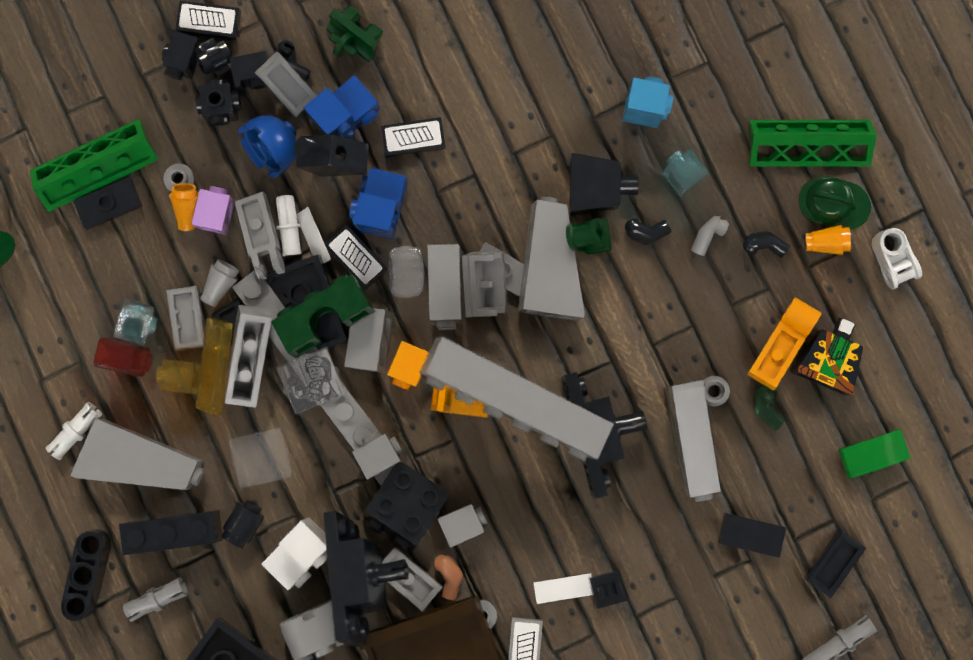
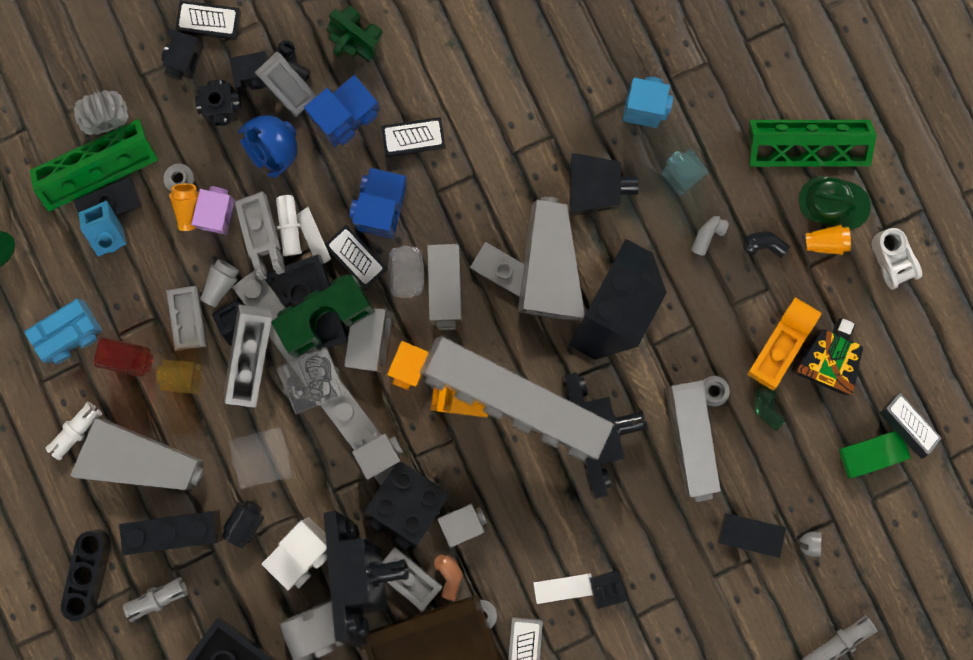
(63, 332): none -> dark azure brick
(100, 112): none -> light grey gear
(102, 228): none -> dark azure brick
(135, 322): clear light blue brick -> none
(213, 57): black gear -> none
(214, 366): clear yellow tile -> none
(318, 155): black torso -> none
(484, 283): light grey hinge -> none
(589, 237): dark green piece -> none
(621, 305): none -> black wedge
(645, 234): black arm -> none
(811, 544): none -> light grey hinge
(834, 563): black tile -> none
(910, 425): none -> tile

